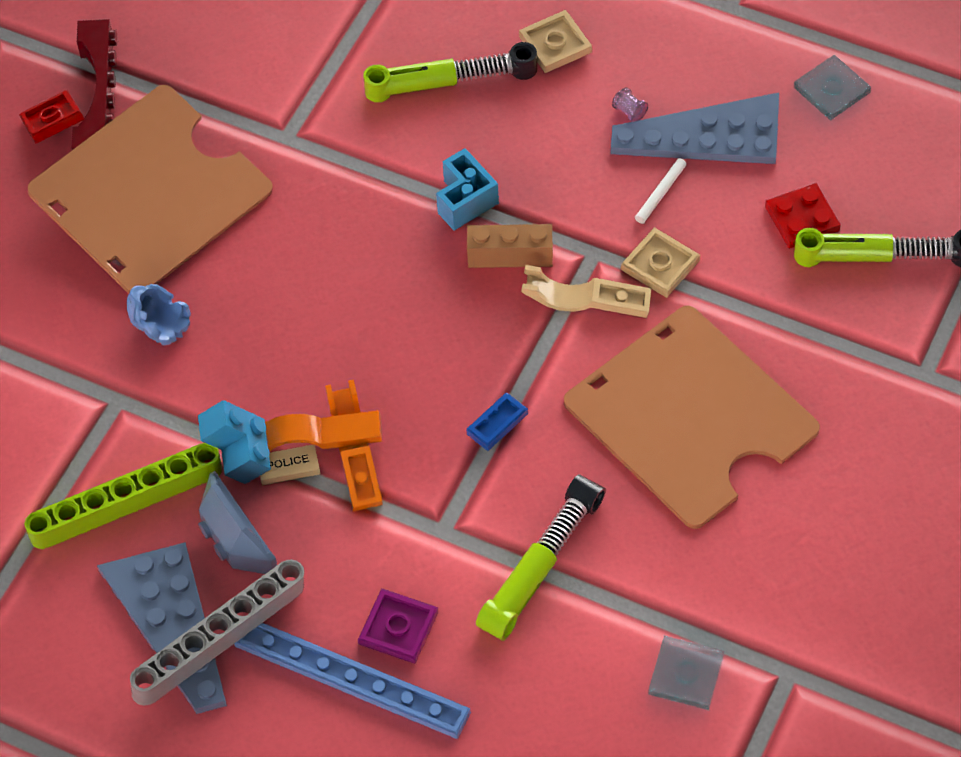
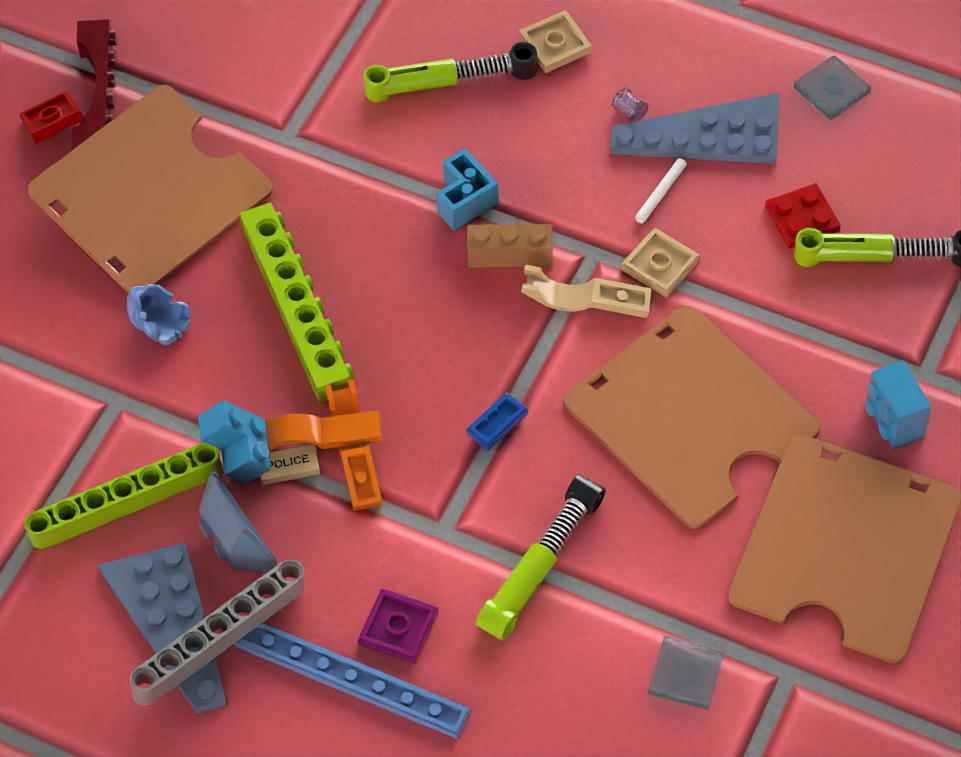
(257, 226): none -> lime brick
(847, 542): none -> nougat door
(897, 404): none -> dark azure brick

